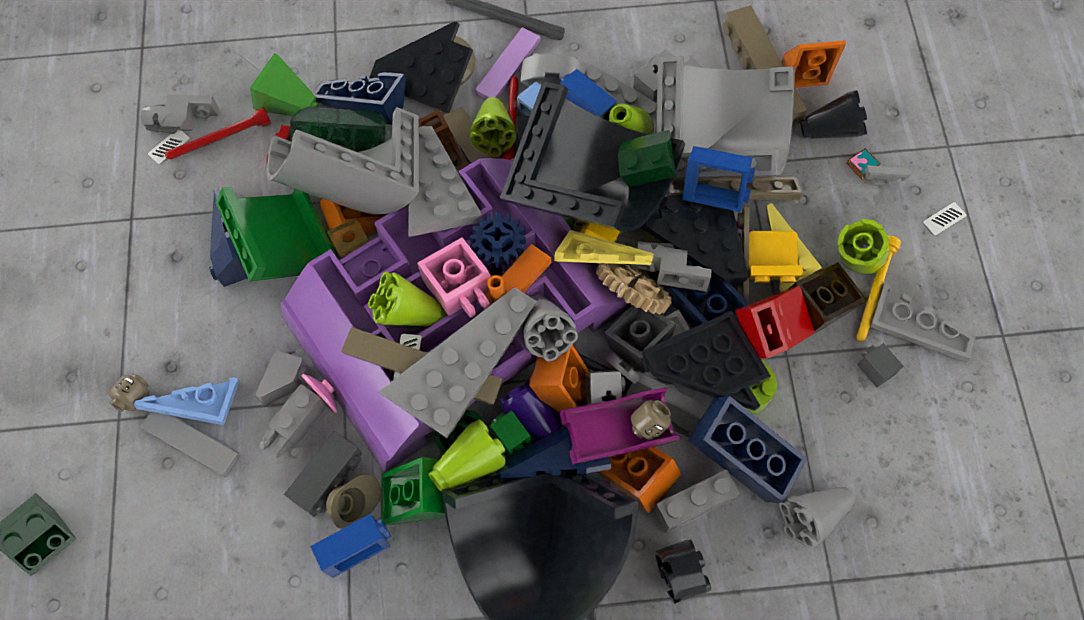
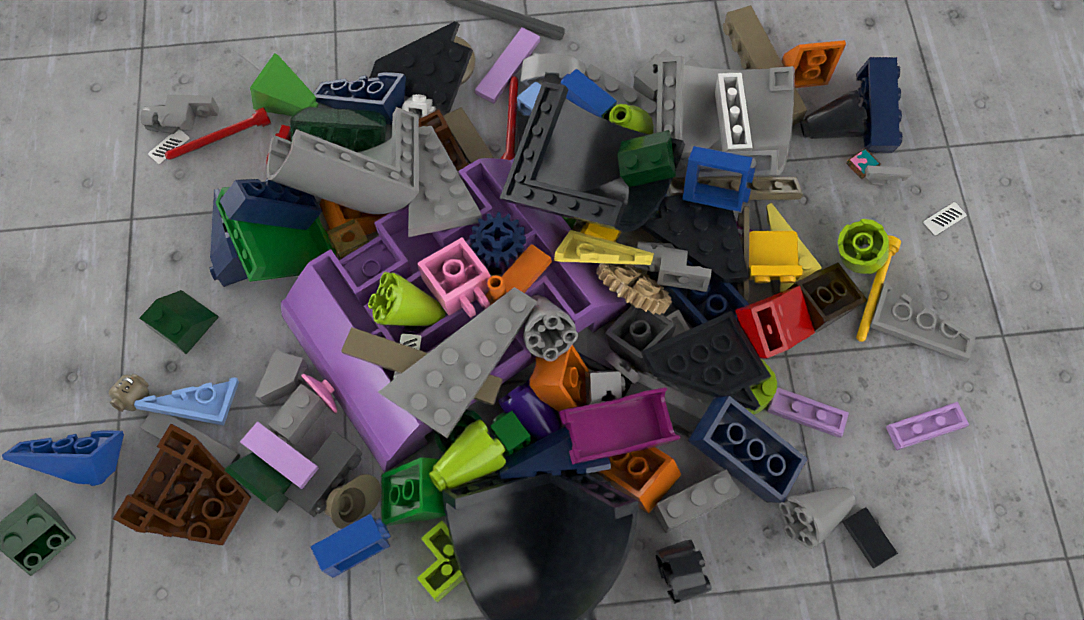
(72, 458): none -> blue wedge
(179, 319): none -> dark green slope
(184, 493): none -> reddish brown wedge
(261, 480): none -> dark green slope
(270, 204): none -> dark blue wedge
(279, 455): none -> lavender tile
(419, 102): none -> white brick
(445, 572): none -> lime brick
(493, 128): lime cone -> none
(651, 419): dark tan head -> none
(732, 113): none -> white brick
(808, 412): none -> lavender tile
(869, 537): none -> black tile
(879, 364): dark grey brick -> none
(881, 101): none -> dark blue wedge
(927, 426): none -> lavender tile

